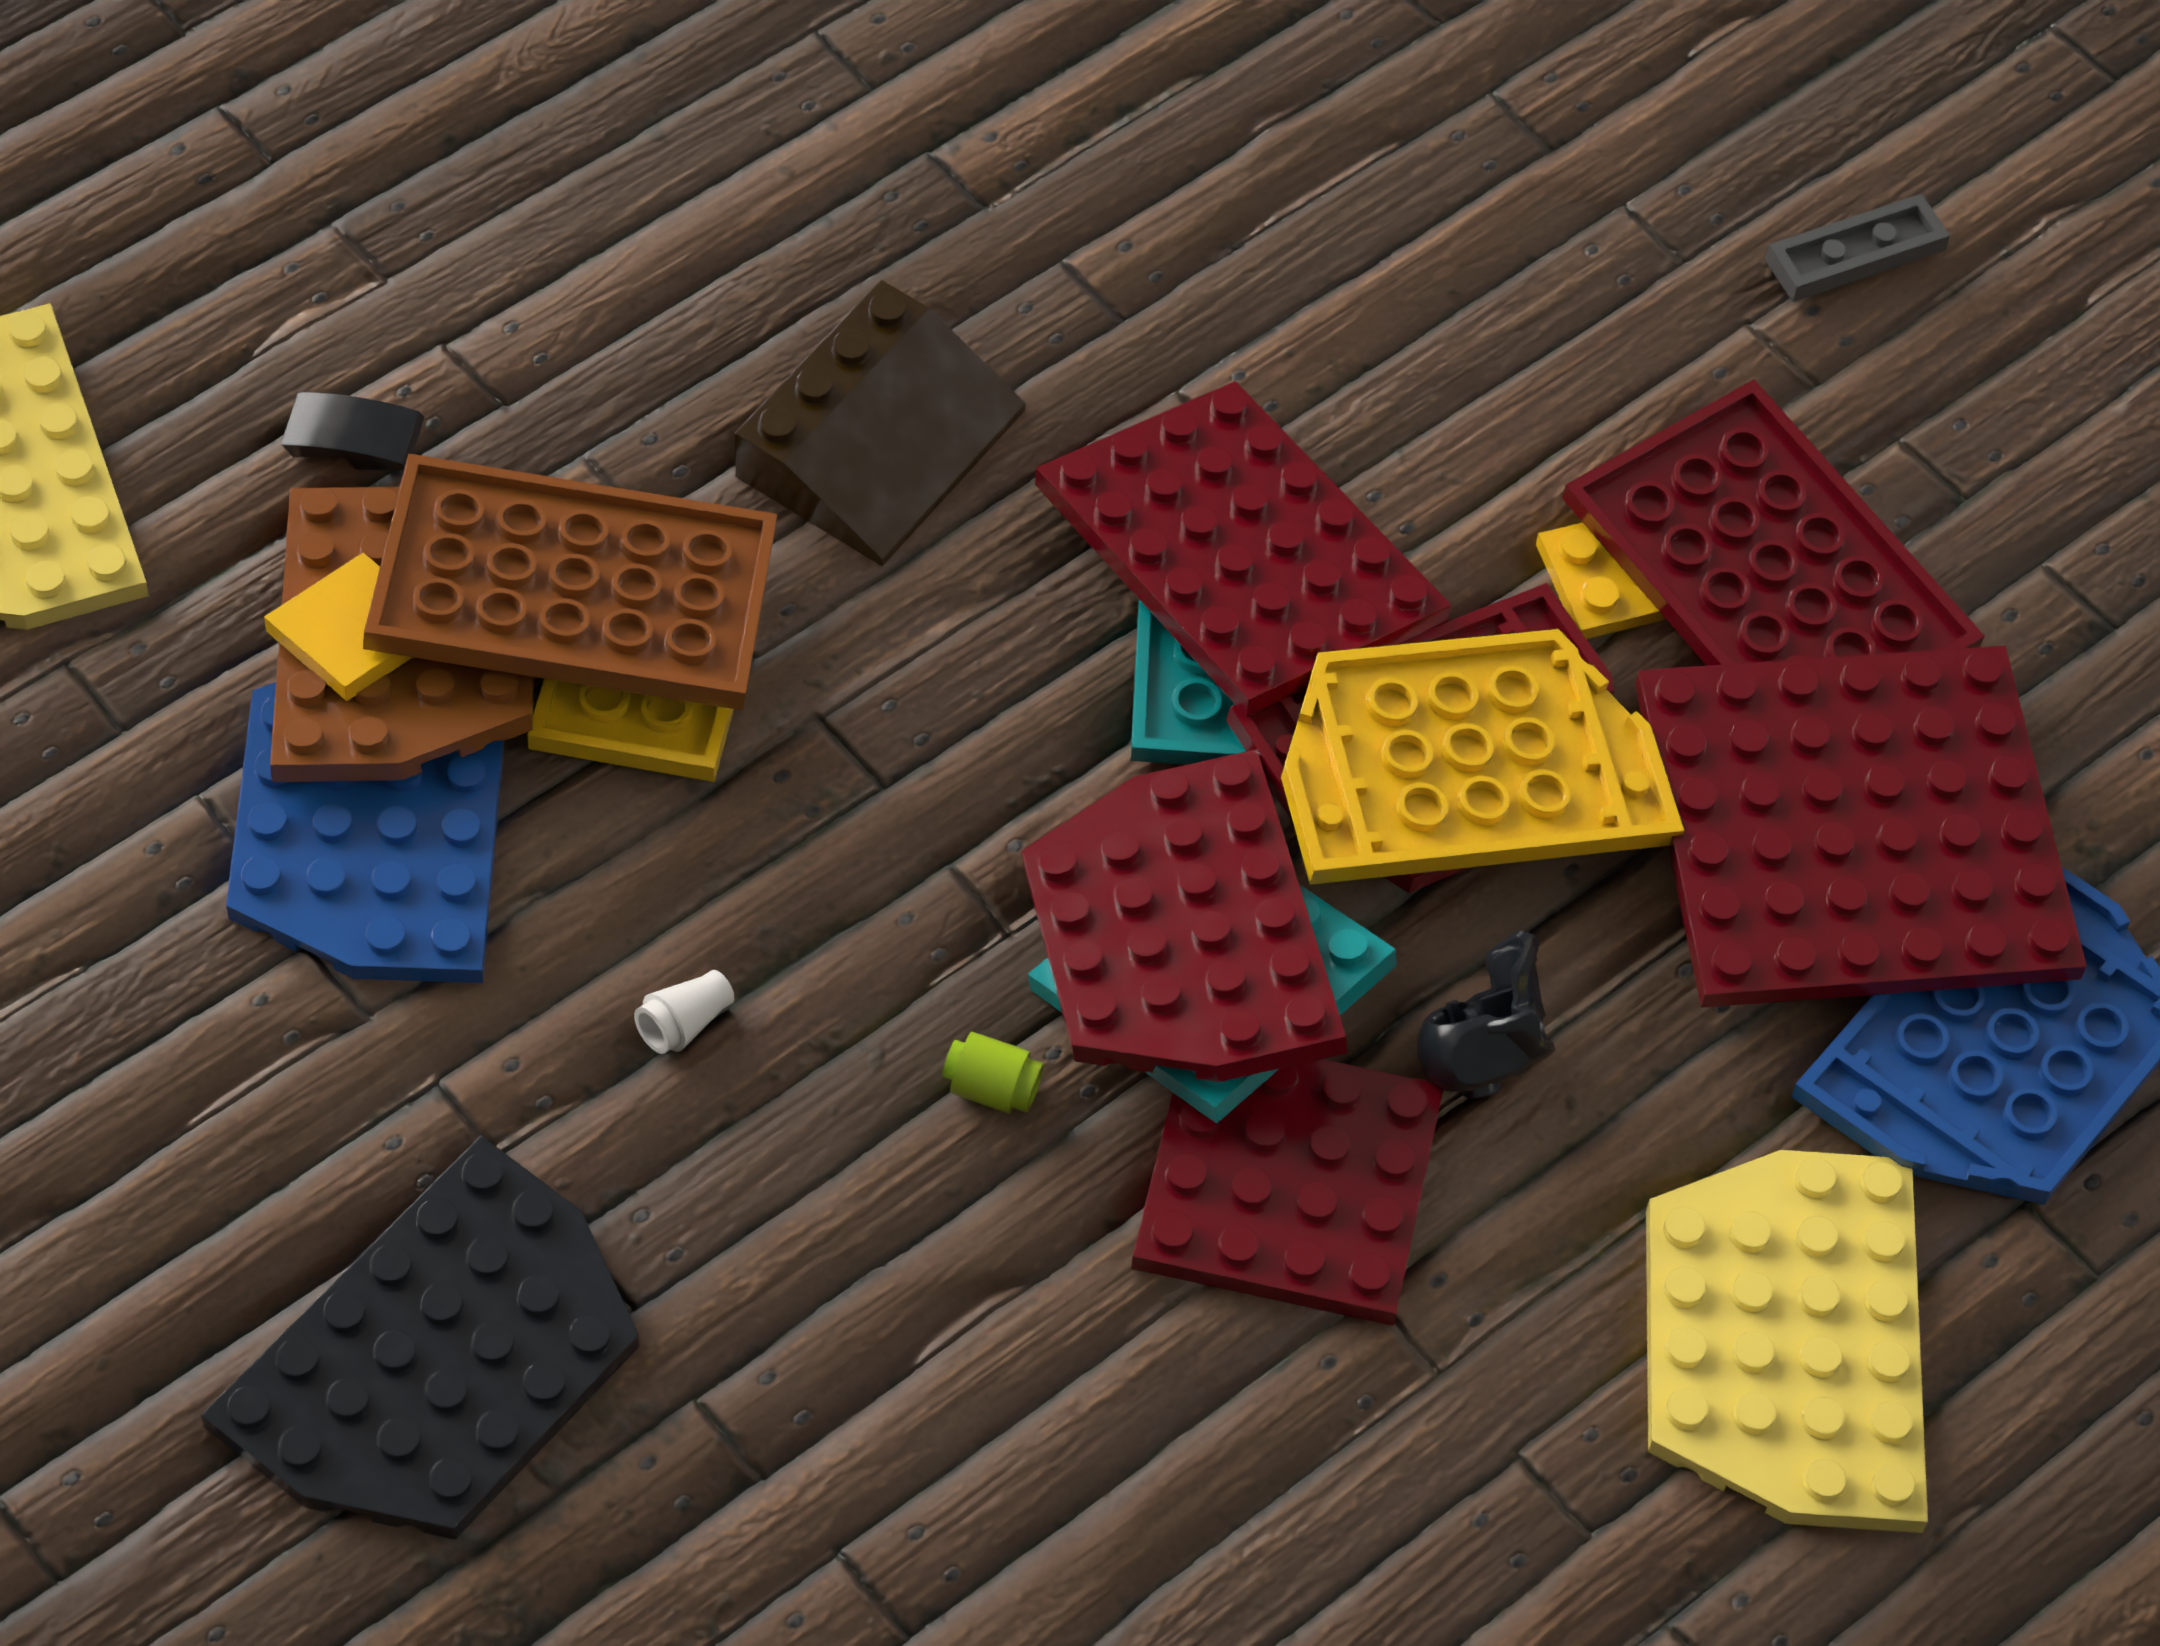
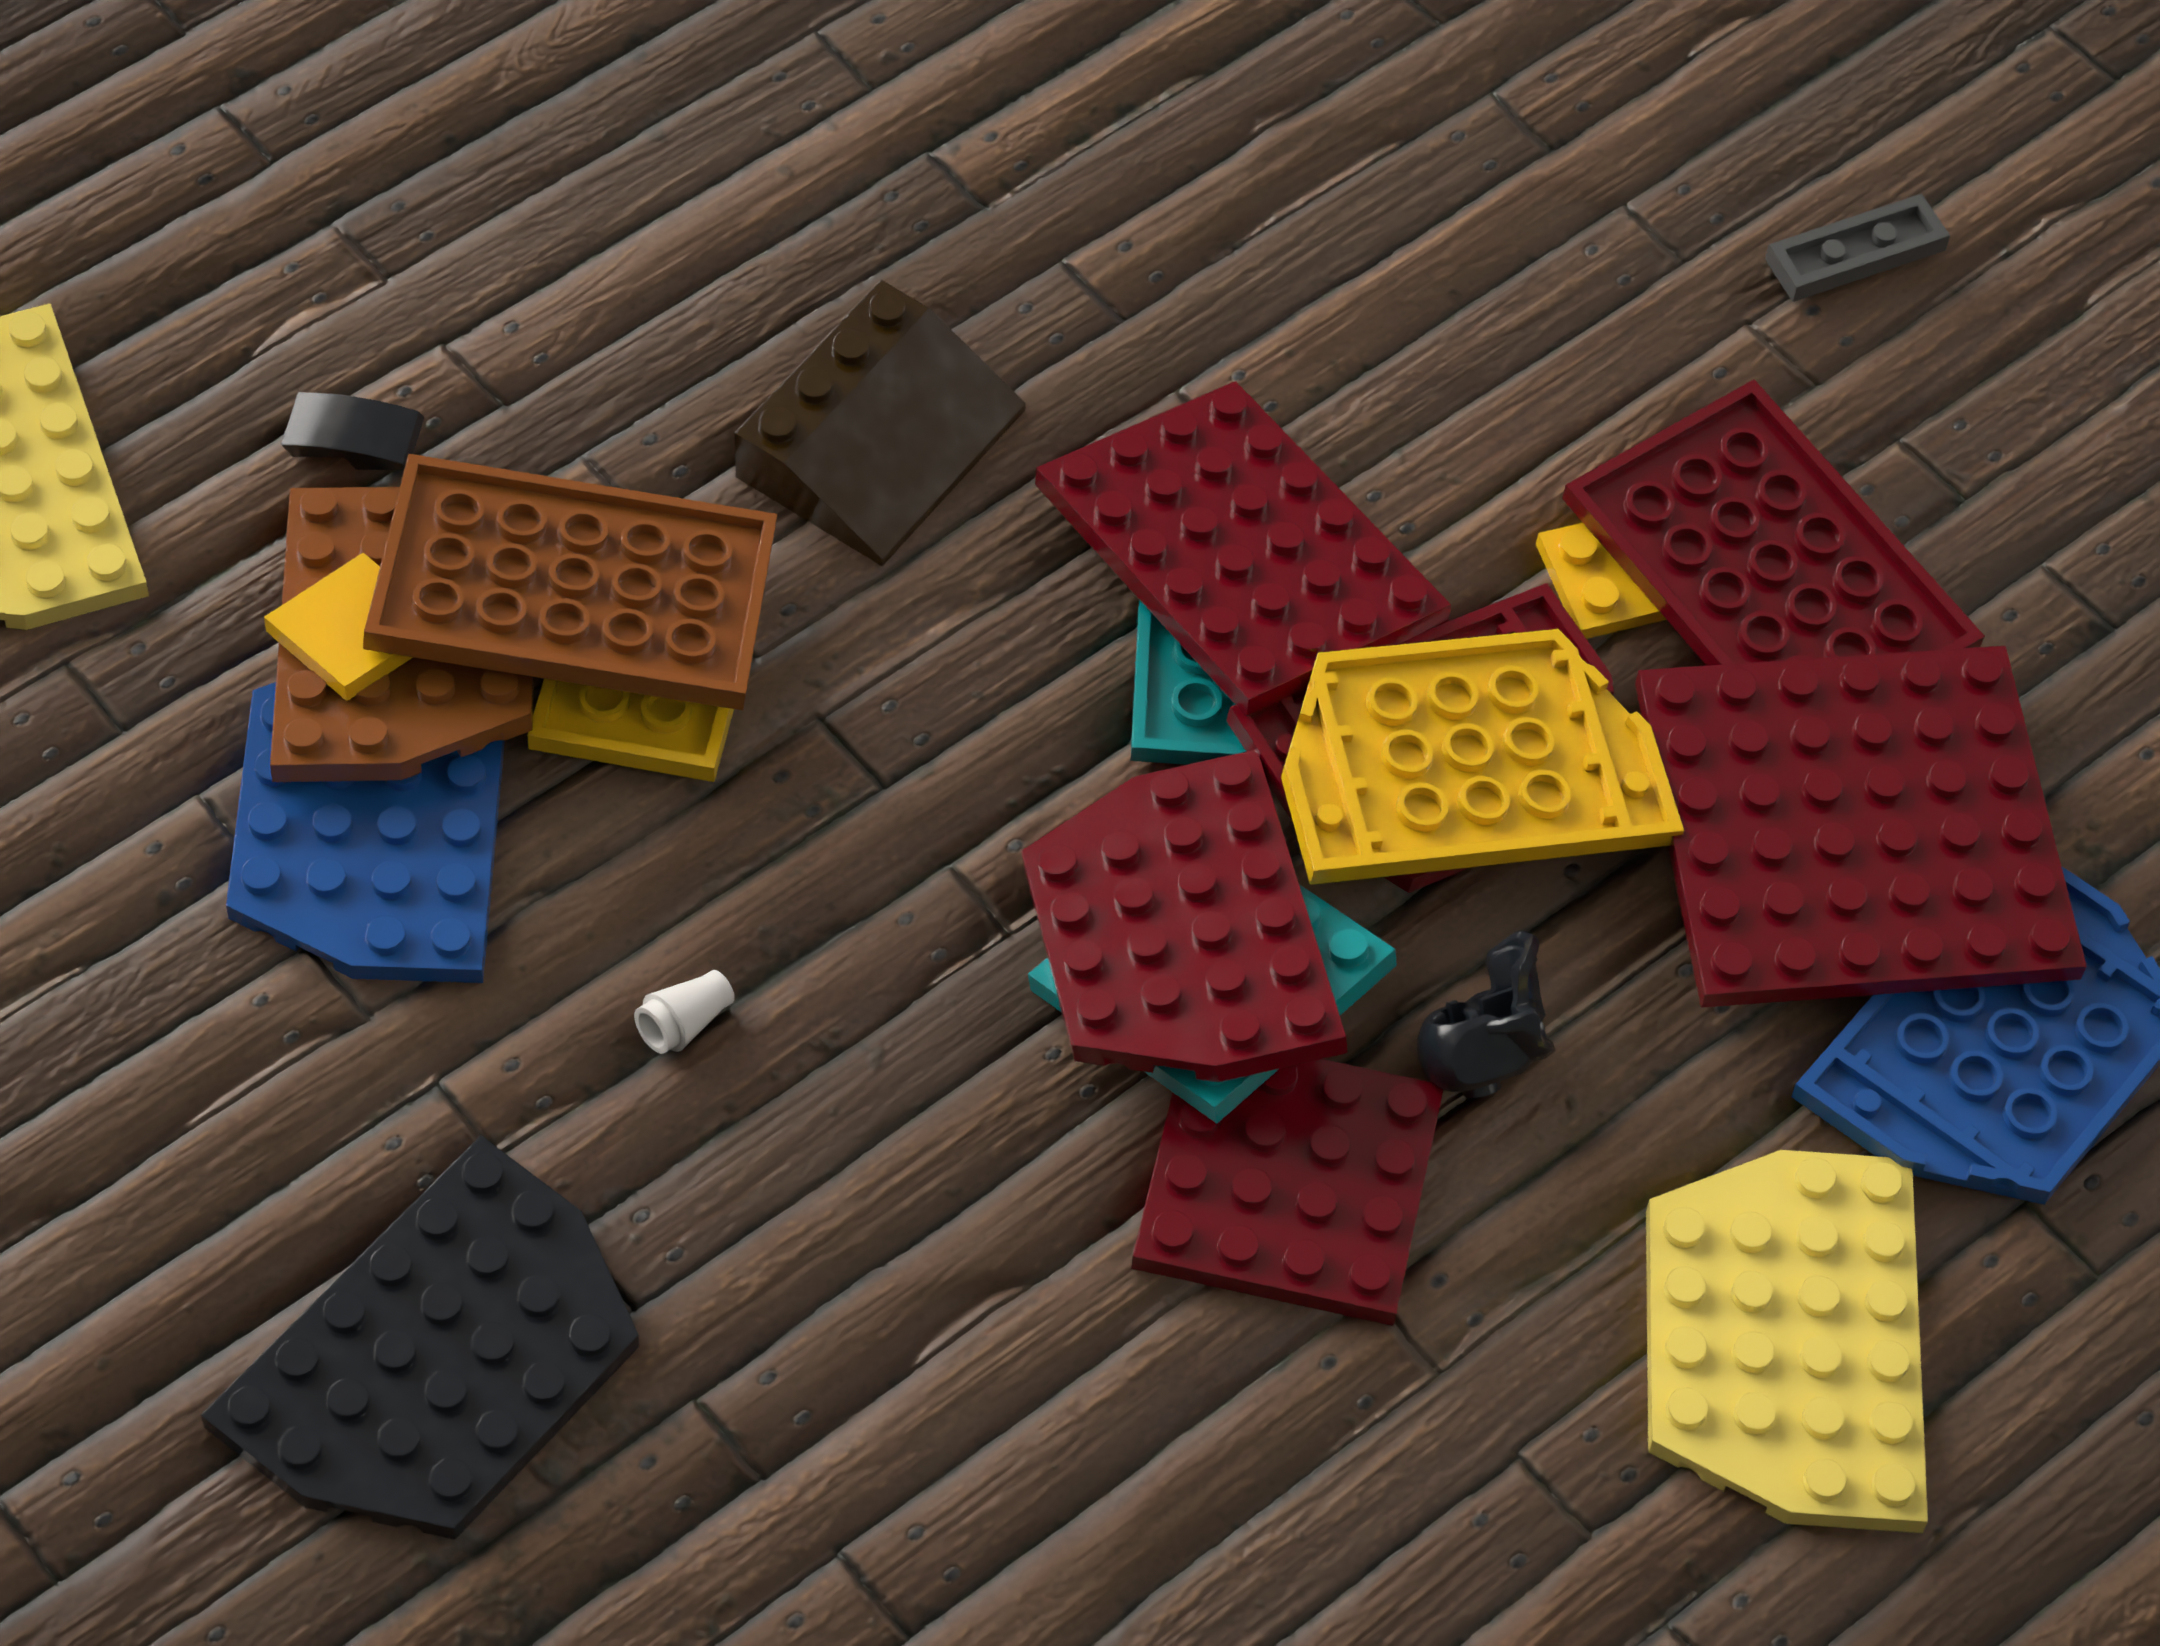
(993, 1073): lime brick -> none

